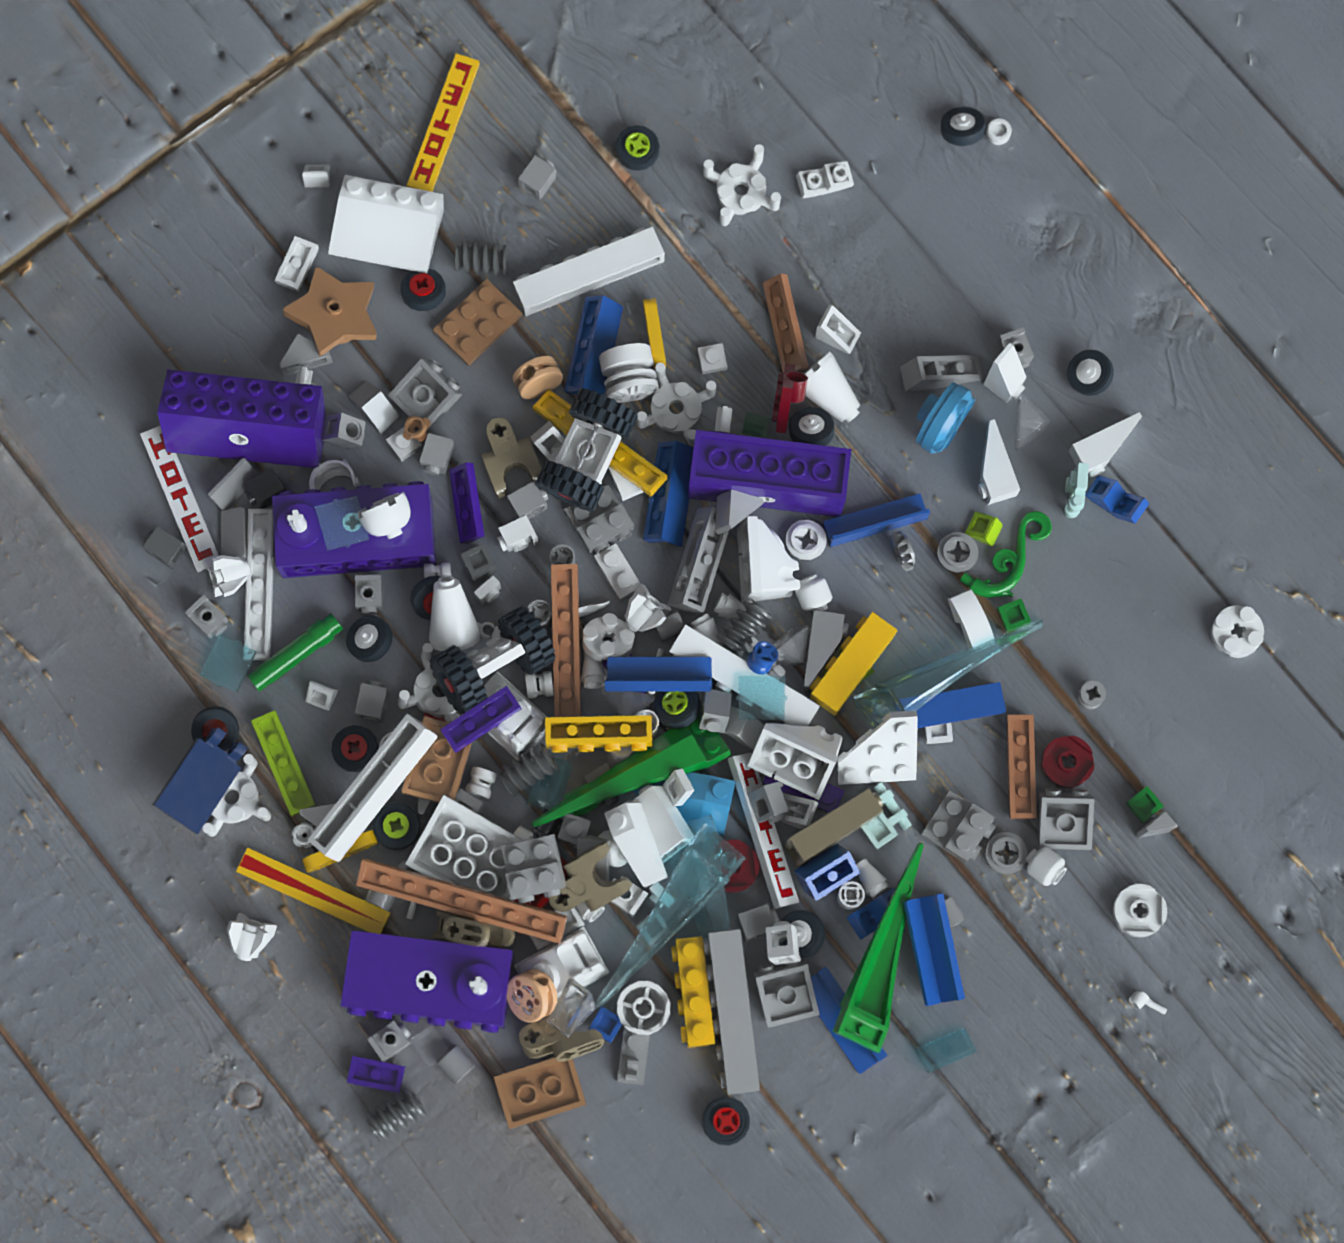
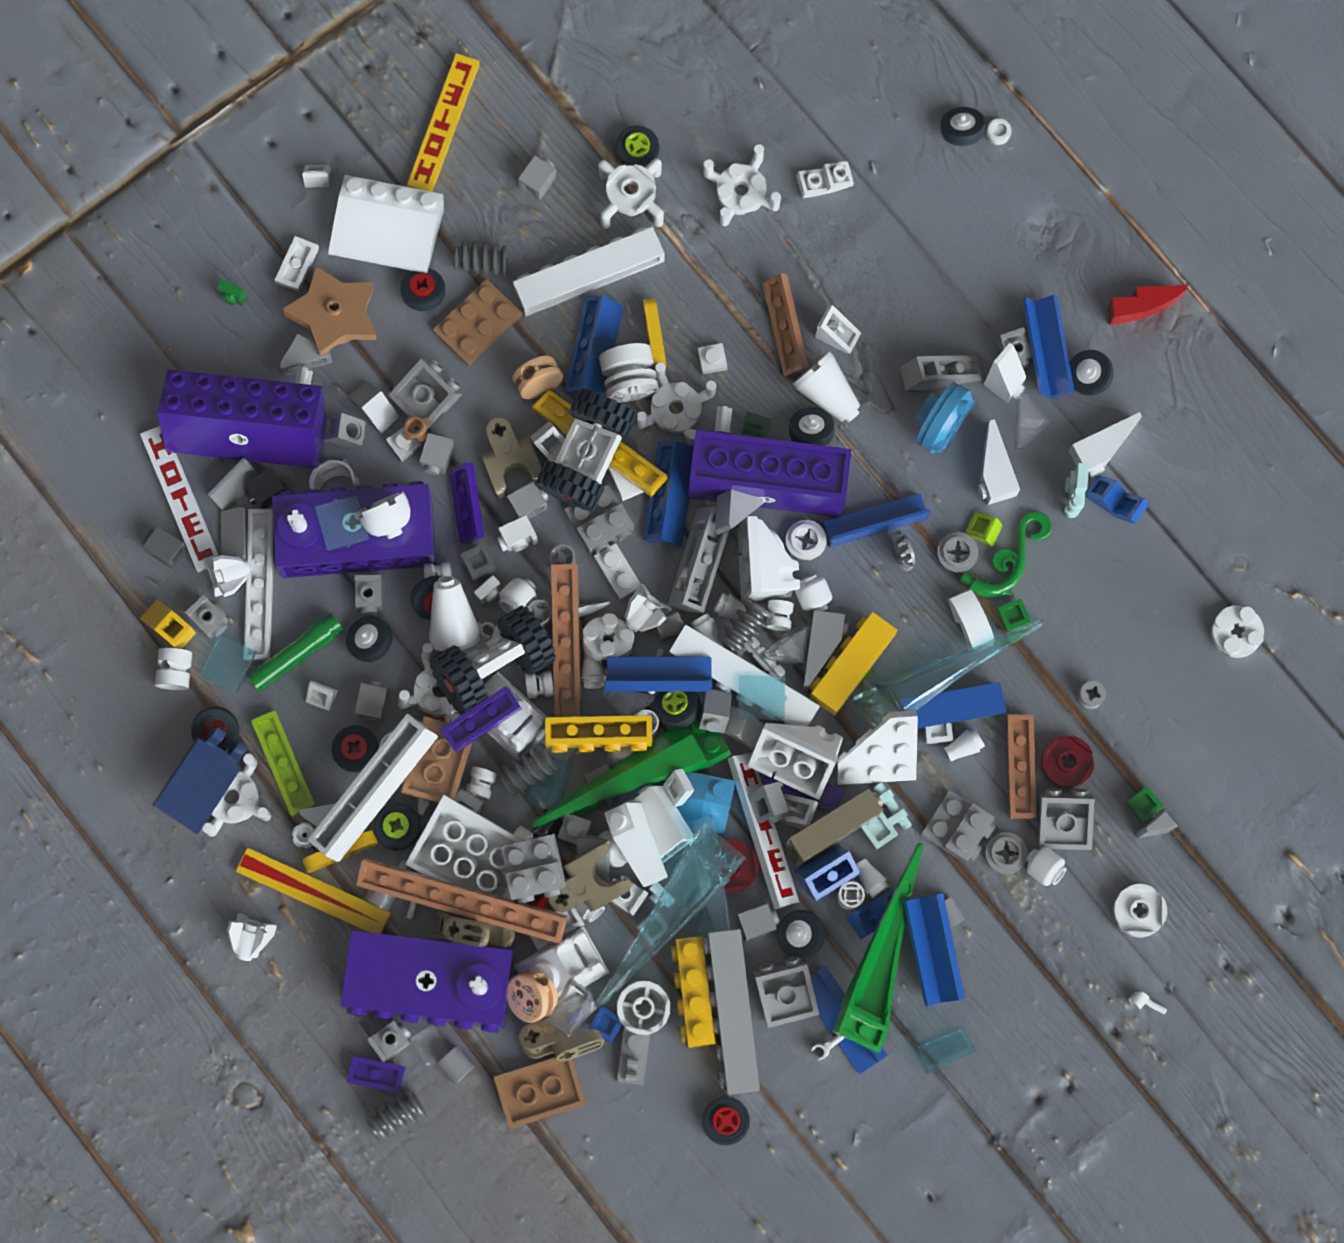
(168, 625): none -> yellow slope
(173, 669): none -> white wheel
(230, 293): none -> green plate
(517, 593): none -> white head
(630, 203): none -> white plate
(762, 658): blue wheel -> none
(775, 936): white brick -> none
(781, 613): none -> white wheel
(790, 388): dark red plate -> none
(827, 1046): none -> white hand
(965, 745): none -> white cone
(1048, 347): none -> blue panel
(1144, 303): none -> red slope

